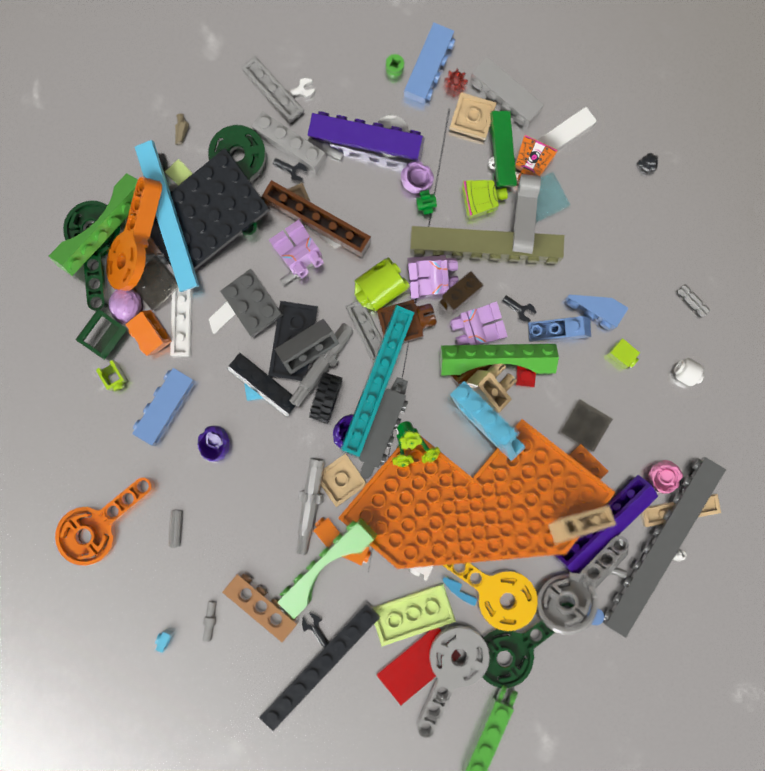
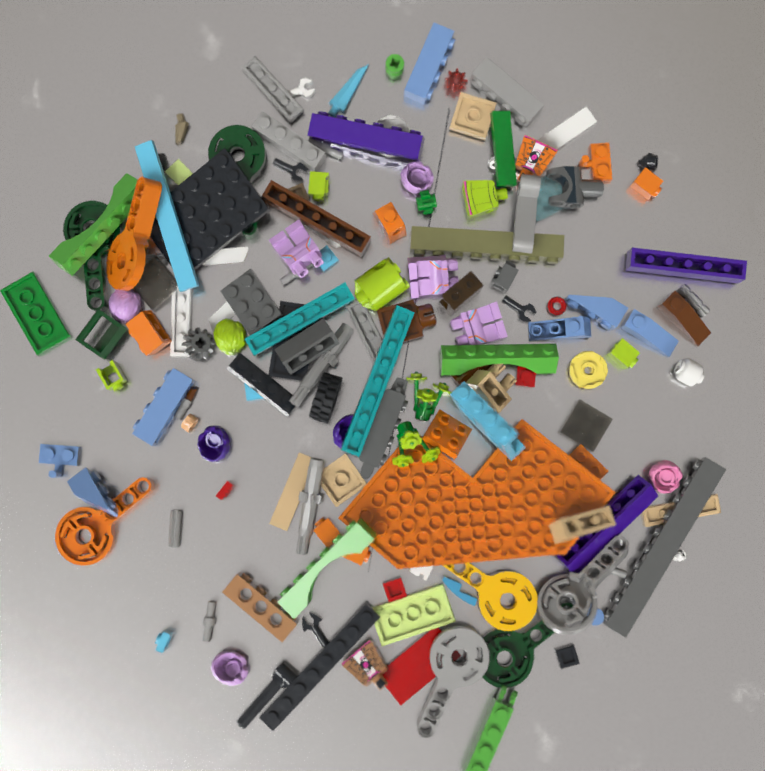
(35, 313): none -> green tile
(60, 456): none -> medium blue plate
(88, 488): none -> medium blue slope
(186, 402): none -> light grey piece
(189, 423): none -> light nougat axle
(194, 350): none -> dark grey gear
(225, 490): none -> red tile
(228, 255): none -> white sticker
(229, 336): none -> lime hair
(229, 668): none -> lavender hair
(281, 679): none -> black axle
(289, 498): none -> tan tile
(299, 319): none -> teal plate
(318, 186): none -> lime window
(328, 258): none -> medium azure plate
(345, 94): none -> medium azure bar
(367, 665): none -> torso
(390, 222): none -> orange torso
(394, 589): none -> red plate
(424, 409): none -> plant
(447, 434): none -> orange plate
(504, 276): none -> dark grey brick
(561, 302): none -> red plate
(567, 656): none -> black tile
(573, 187): none -> dark grey connector
(597, 366): none -> light yellow plate
(599, 162): none -> orange plate
(647, 184): none -> orange brick
(649, 332): none -> medium blue slope
(684, 317): none -> reddish brown slope
(686, 265): none -> dark purple brick

